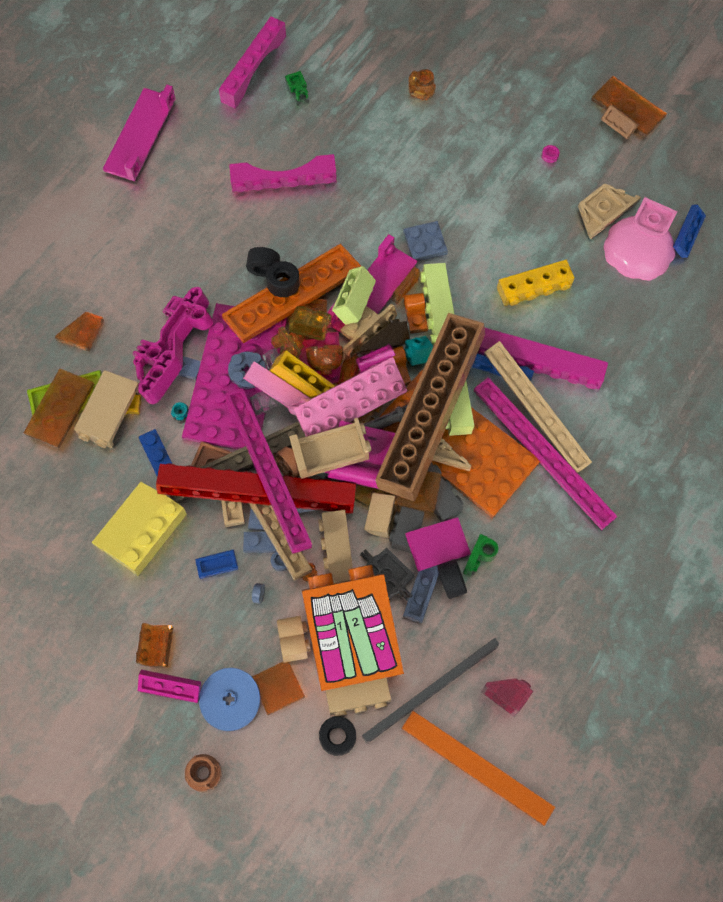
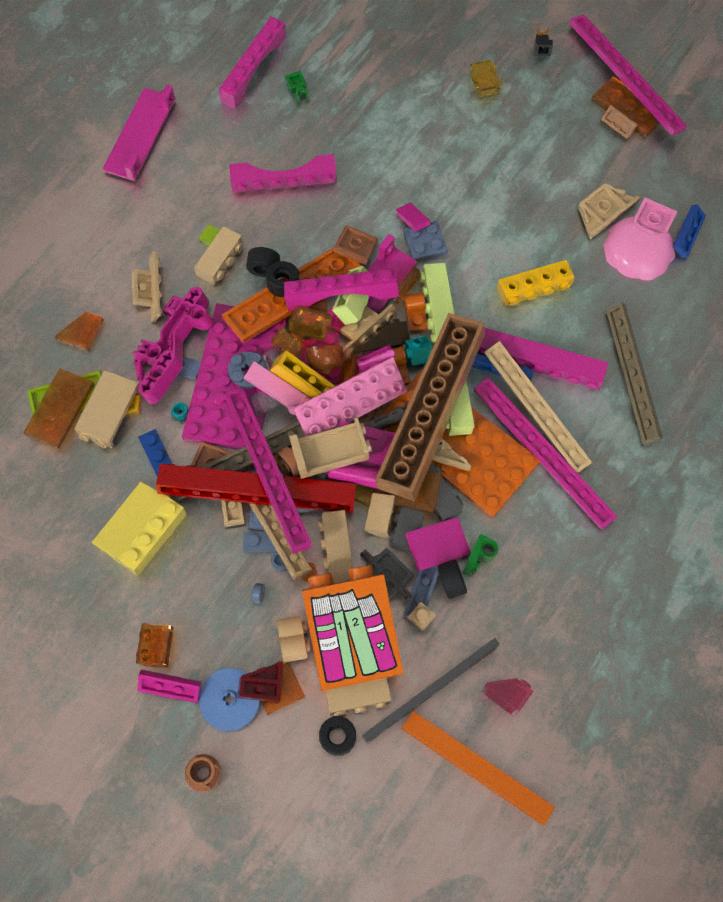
(146, 287): none -> tan bracket
(208, 234): none -> lime tile
(216, 564): blue tile -> none
(219, 256): none -> tan brick
(262, 684): none -> dark red wing
(355, 244): none -> nougat tile
(378, 284): none -> dark pink arch
(413, 217): none -> dark pink tile
(421, 616): none -> tan plate
(423, 86): clear orange piece -> none
(485, 78): none -> clear yellow brick
(542, 44): none -> black piece
(550, 153): dark pink tile -> none
(628, 75): none -> dark pink plate
(634, 374): none -> dark tan plate

